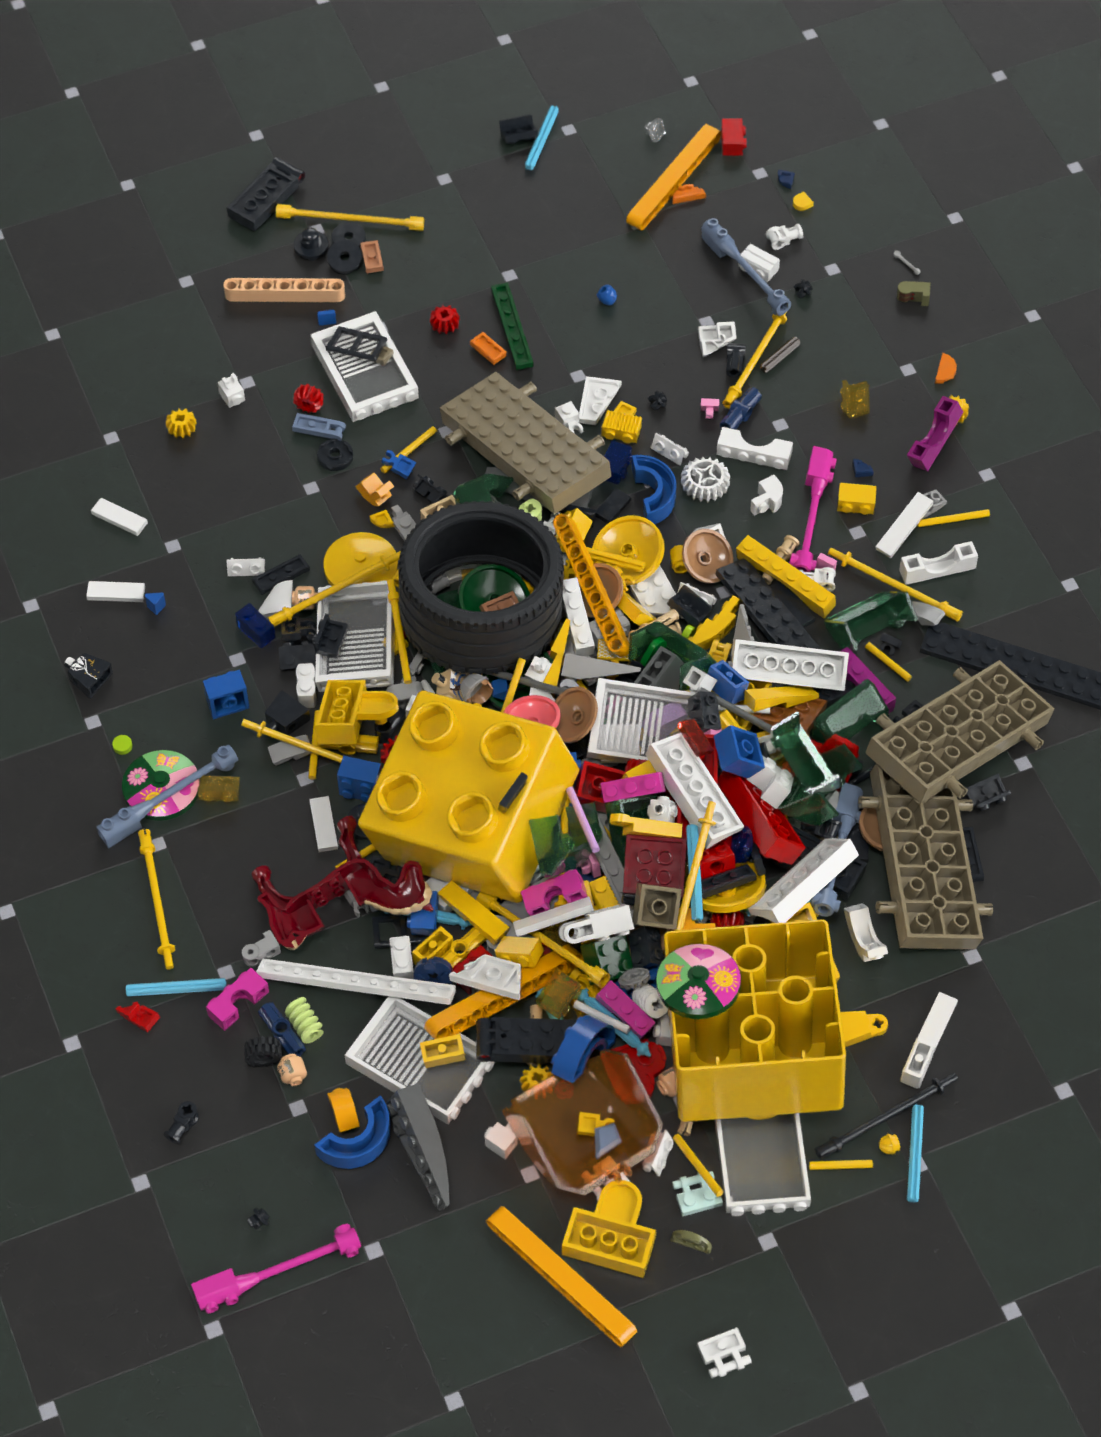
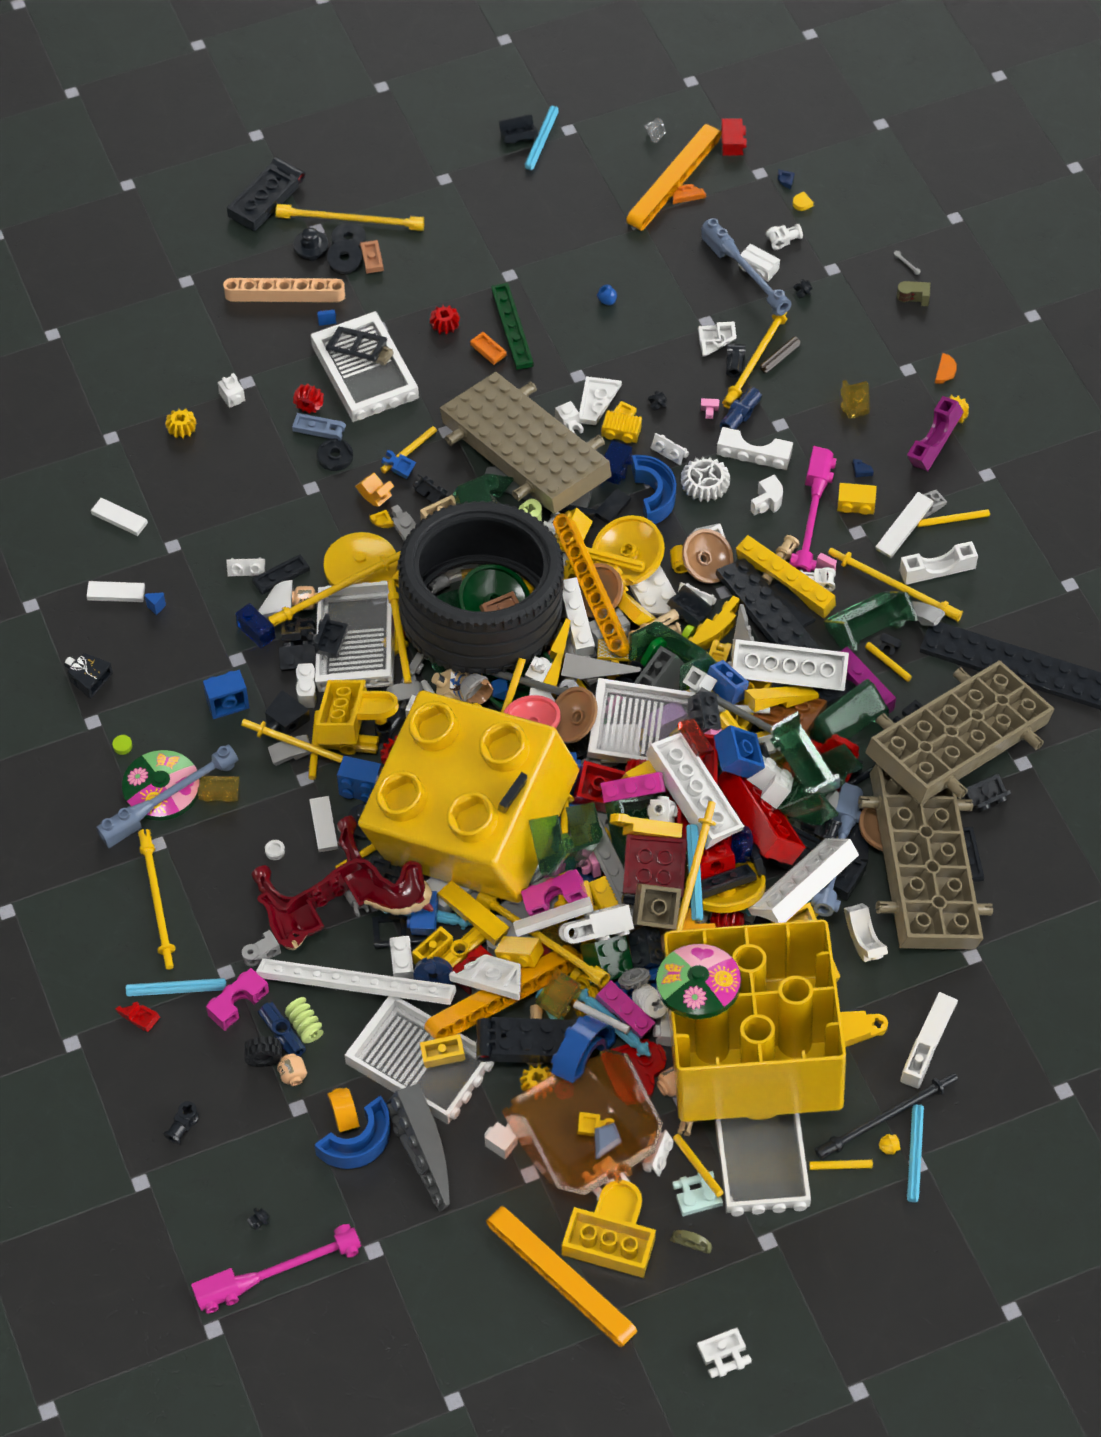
(274, 849): none -> white tile
(582, 819): lavender bar -> none

